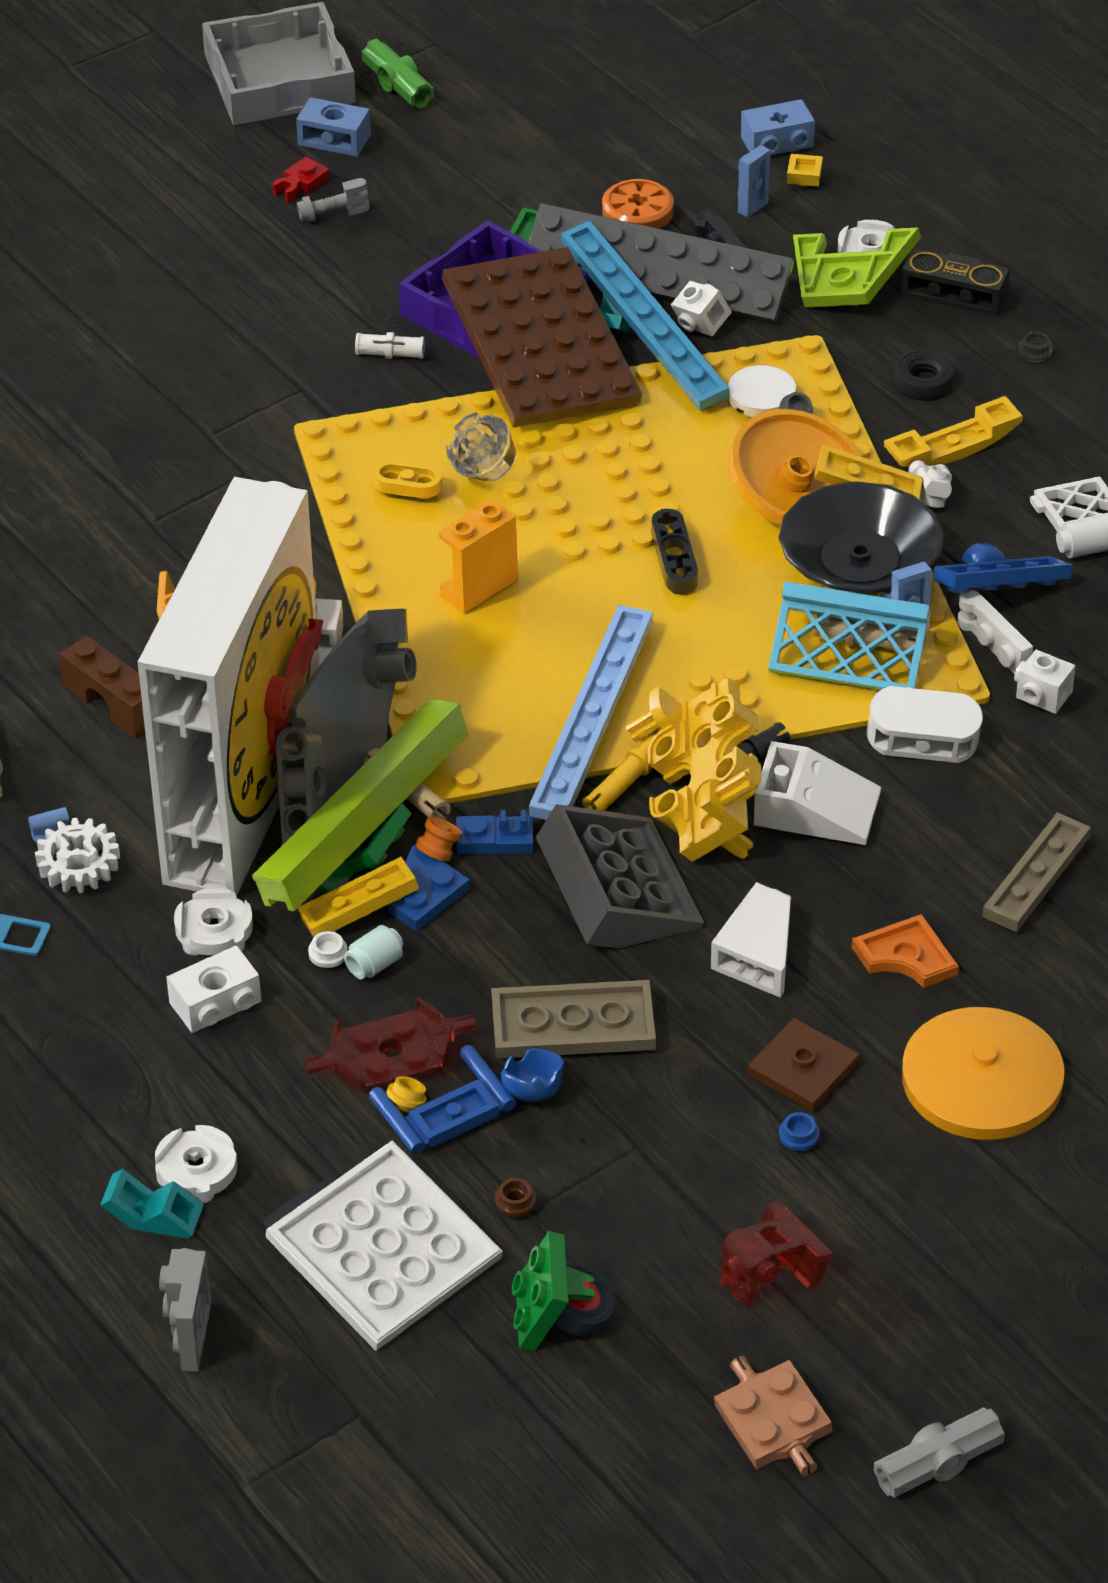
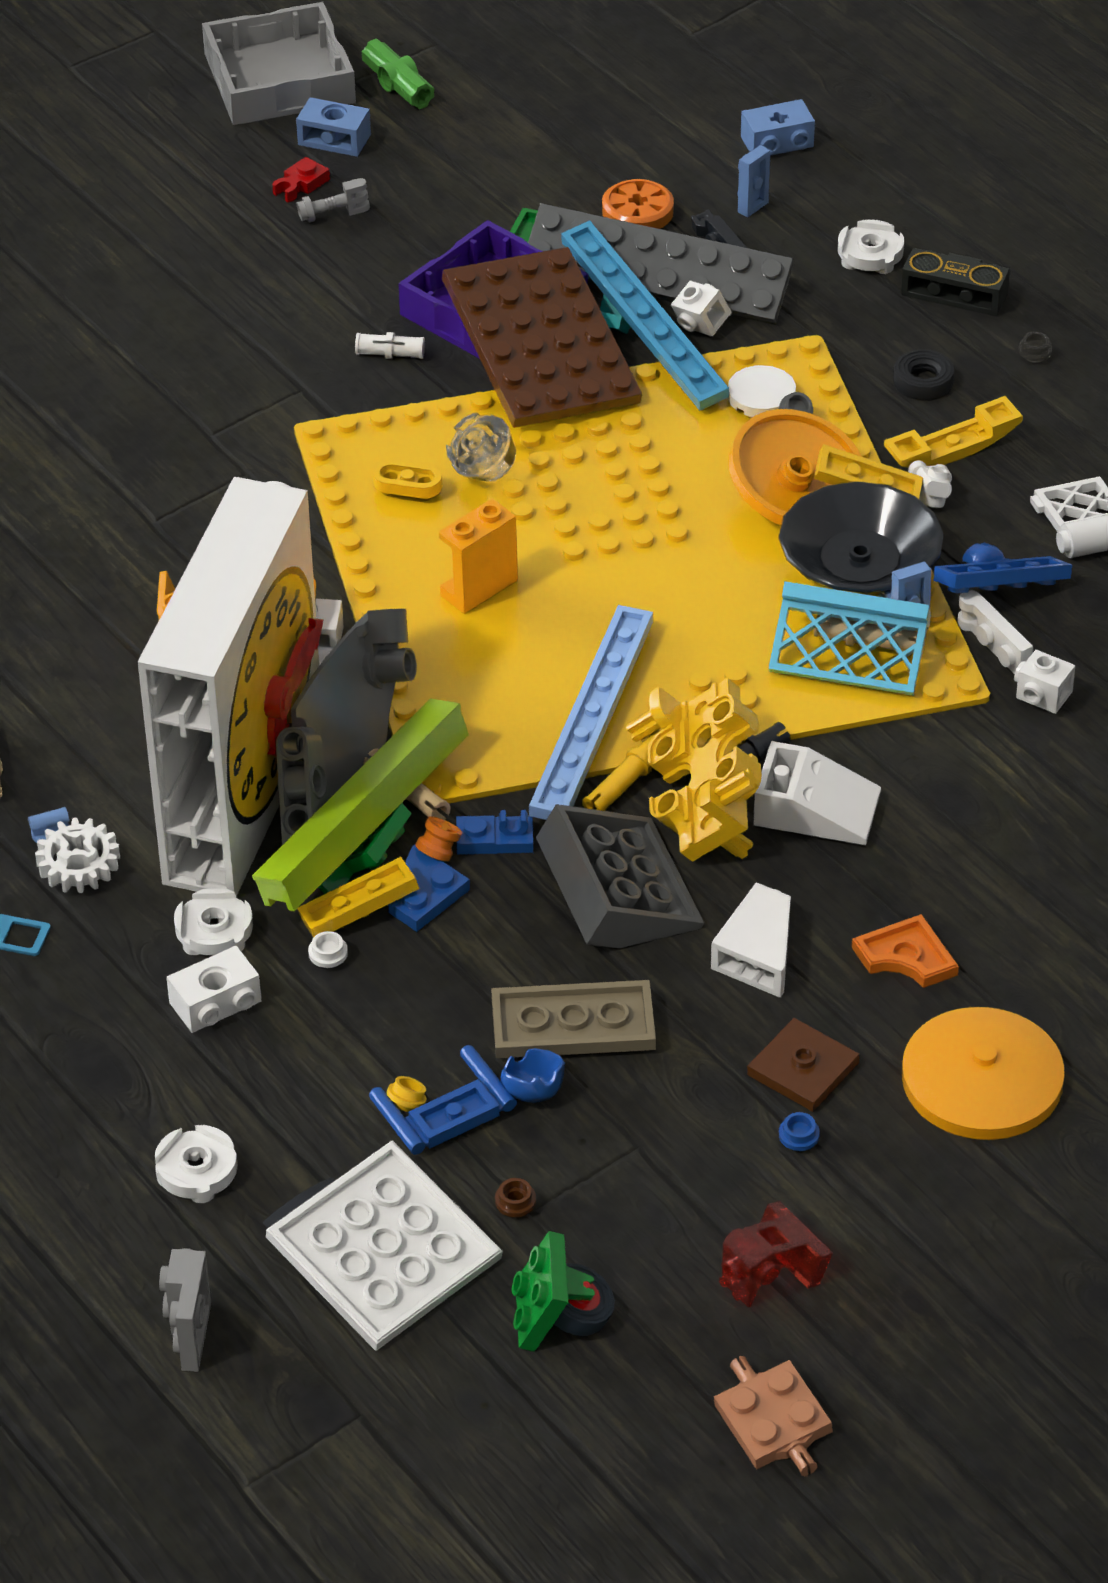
(94, 671): reddish brown arch -> none
(164, 1211): teal slope -> none
(374, 952): light aqua brick -> none
(419, 1035): clear red plate -> none
(668, 562): black beam -> none
(804, 170): yellow plate -> none
(848, 276): lime wing -> none
(924, 724): white brick -> none
(939, 1452): light grey piece -> none
(1036, 872): dark tan plate -> none

